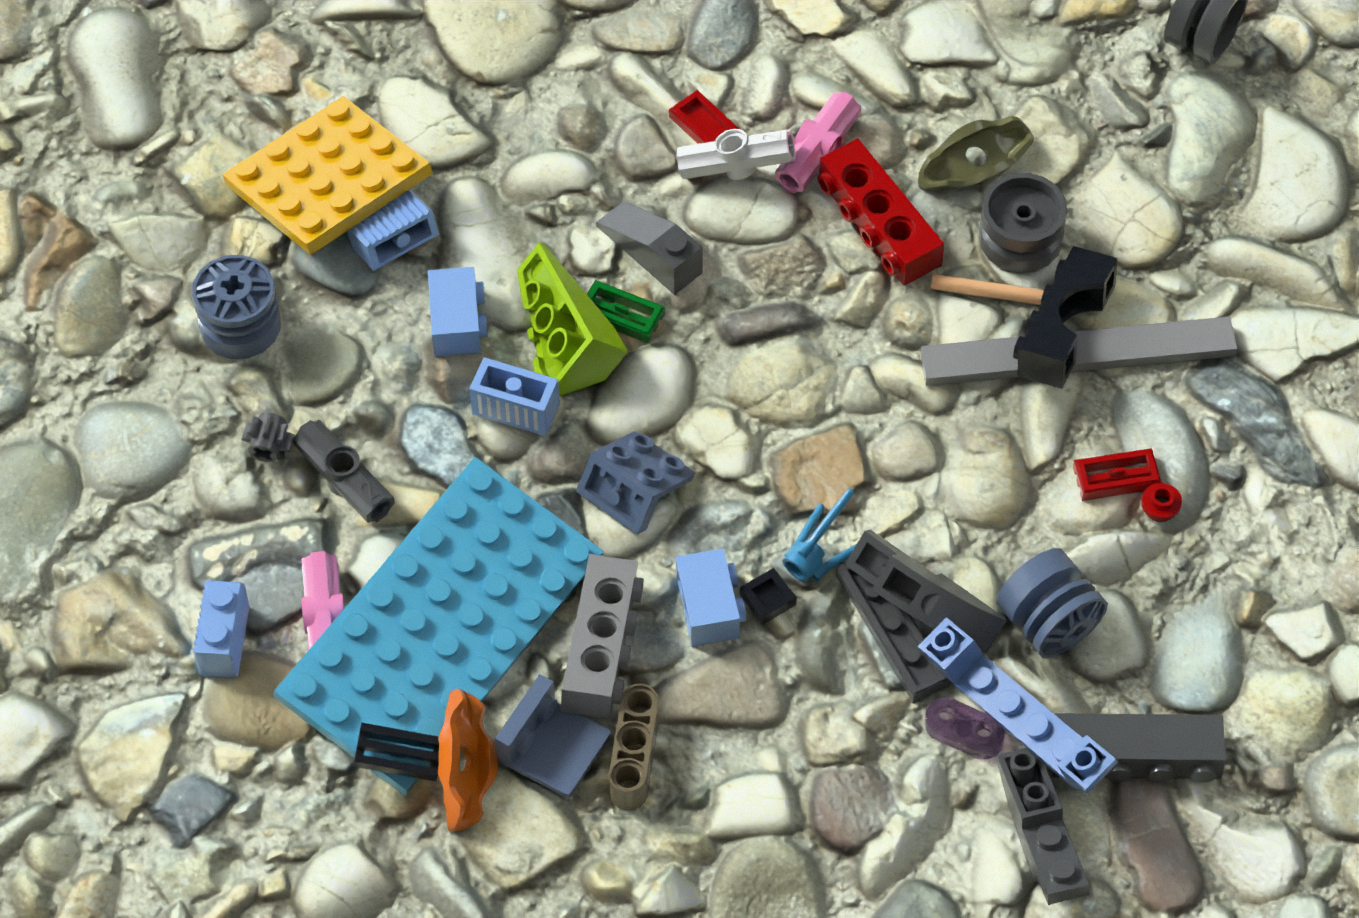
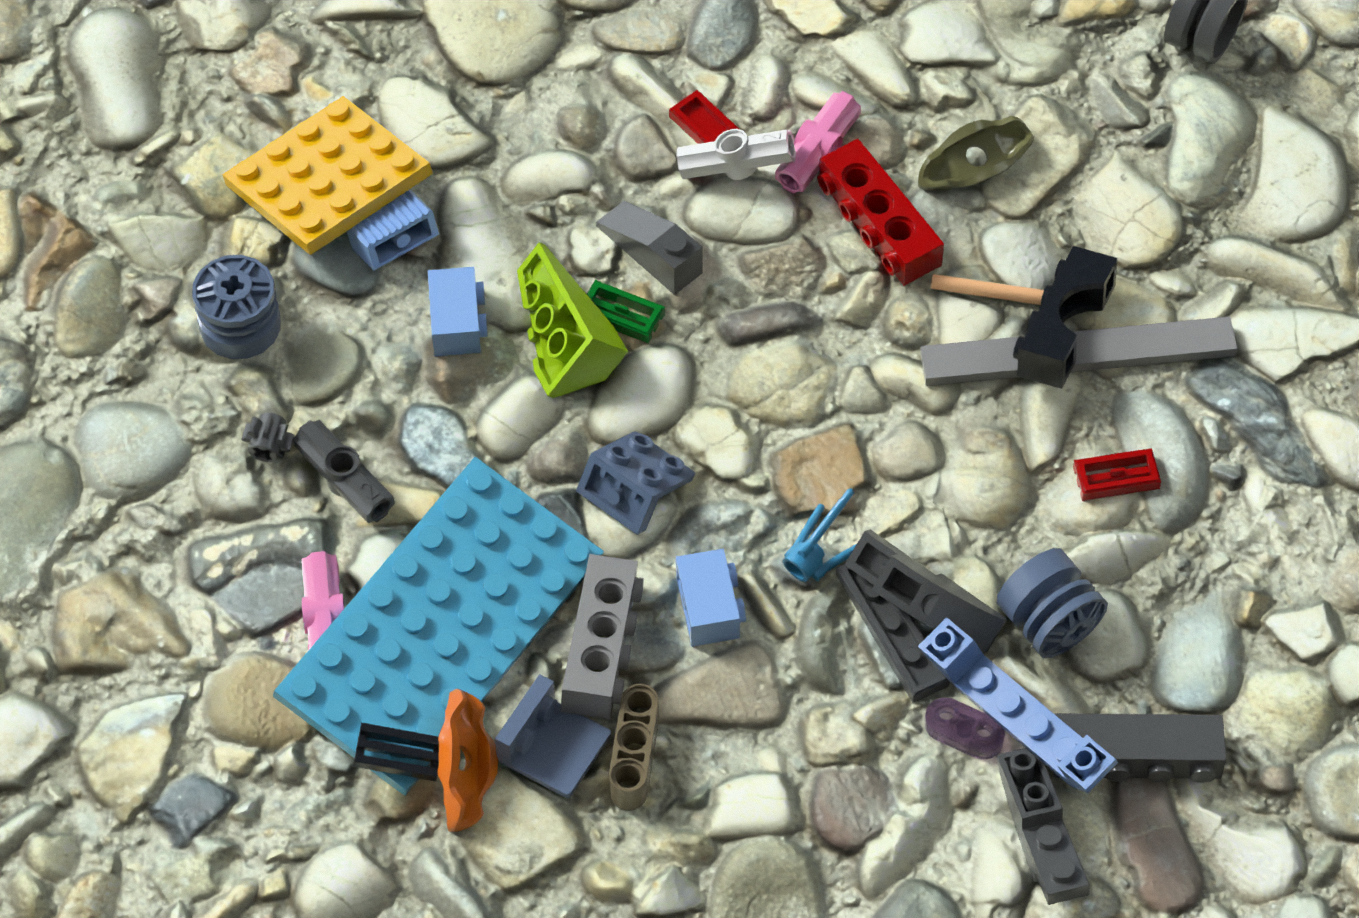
(221, 629): light blue brick -> none
(514, 396): light blue brick -> none
(768, 596): black plate -> none
(1022, 222): dark grey wheel -> none
(1161, 511): red plate -> none

